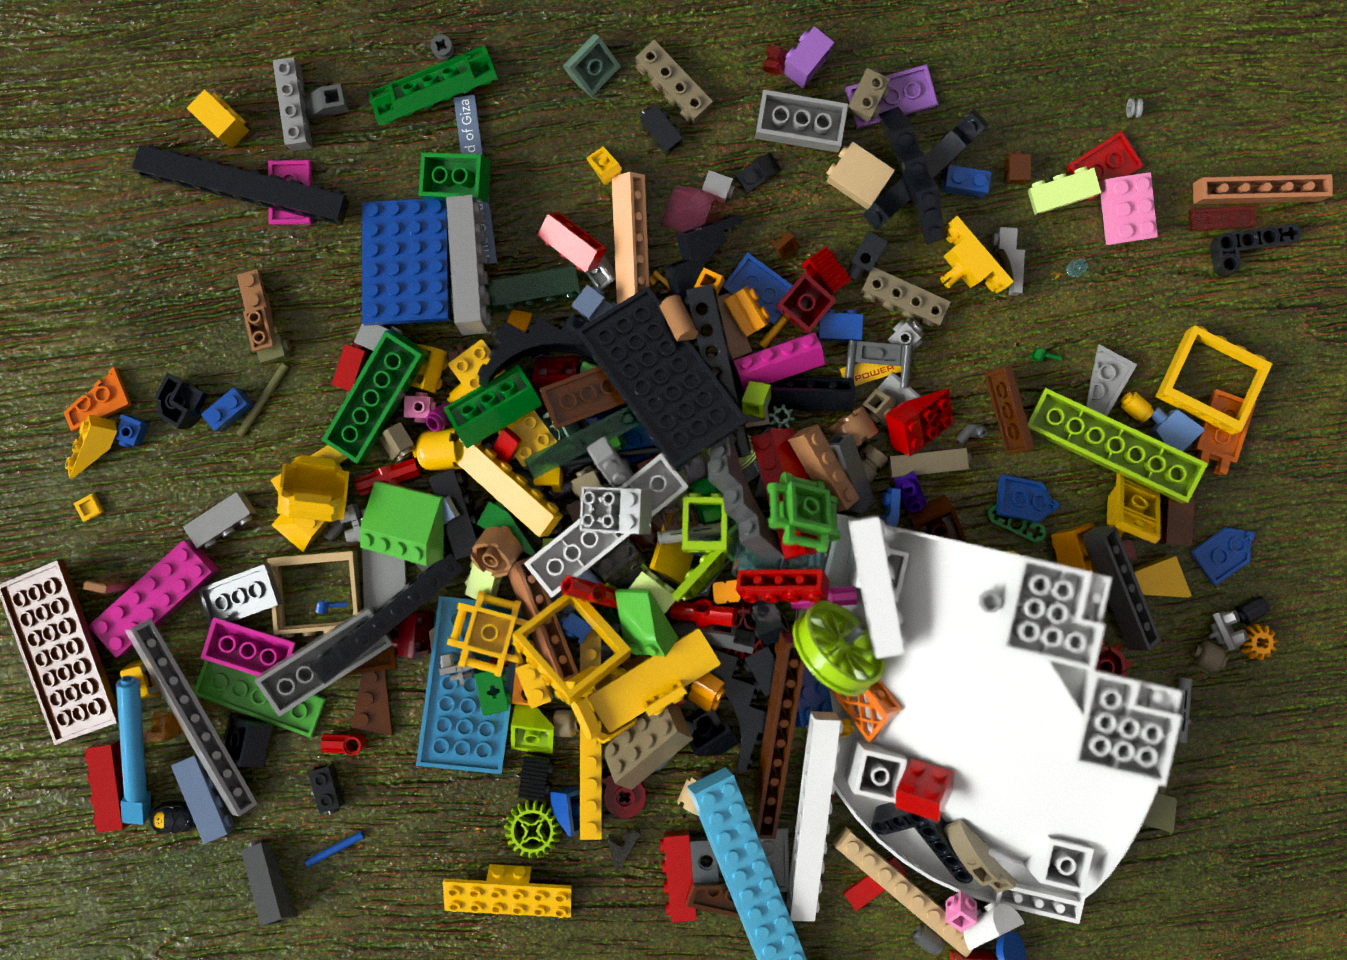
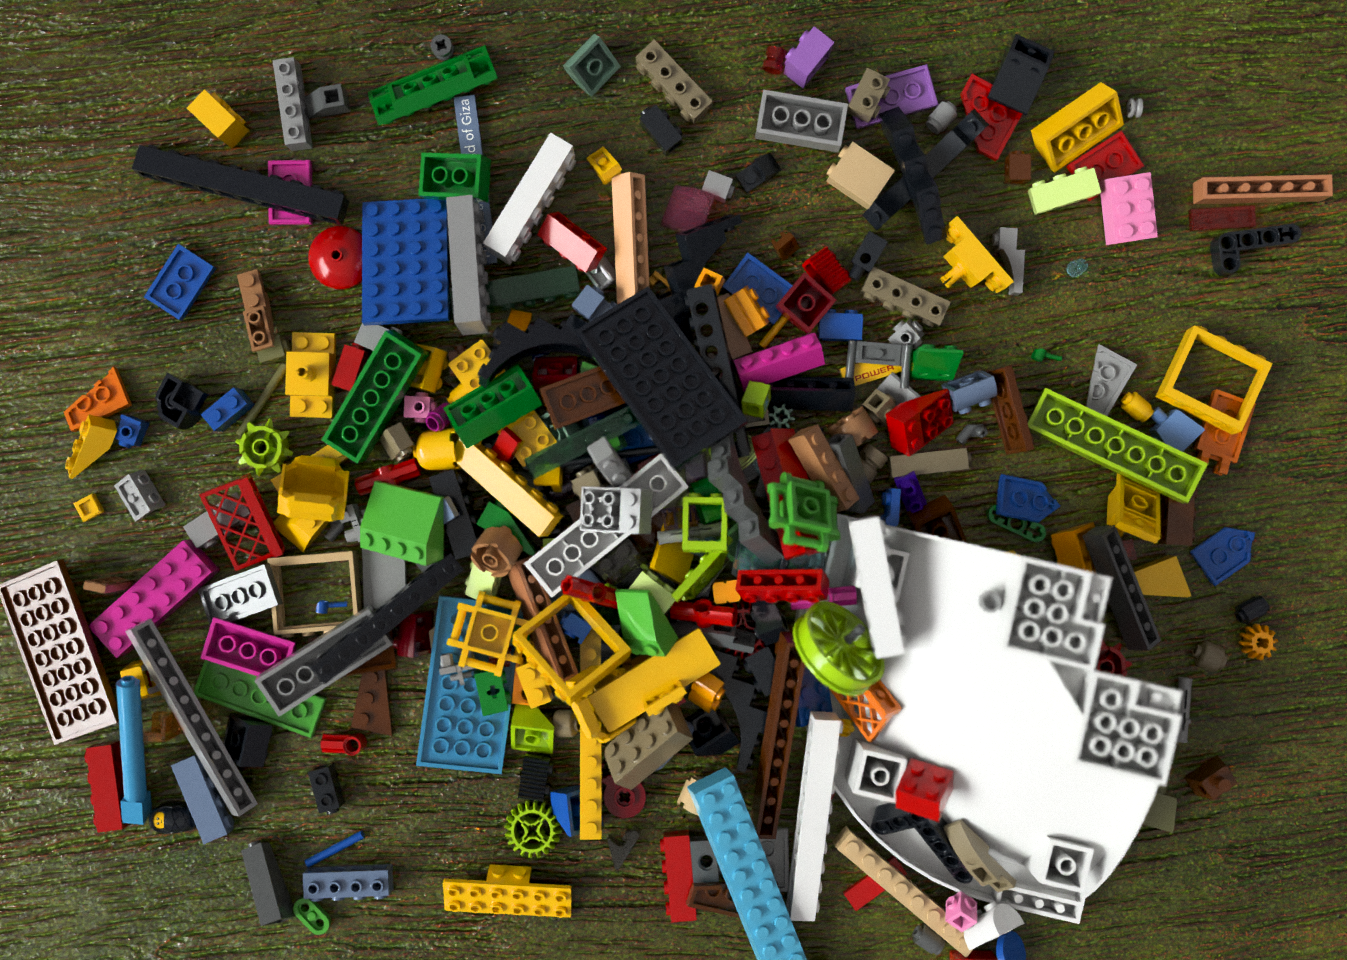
(139, 494): none -> light grey bracket
(180, 282): none -> blue plate
(251, 447): none -> lime brick
(258, 511): none -> red fence
(310, 375): none -> yellow brick
(310, 916): none -> bright green plate
(340, 272): none -> red dish
(348, 881): none -> sand blue brick
(530, 199): none -> white brick
(678, 318): medium nougat brick -> none
(934, 363): none -> green slope
(941, 117): none -> light grey brick
(966, 181): blue brick -> none
(971, 390): none -> sand blue brick
(999, 117): none -> red plate
(1020, 74): none -> black slope
(1078, 126): none -> yellow slope
(1211, 779): none -> reddish brown torso
(1225, 630): light grey hips -> none

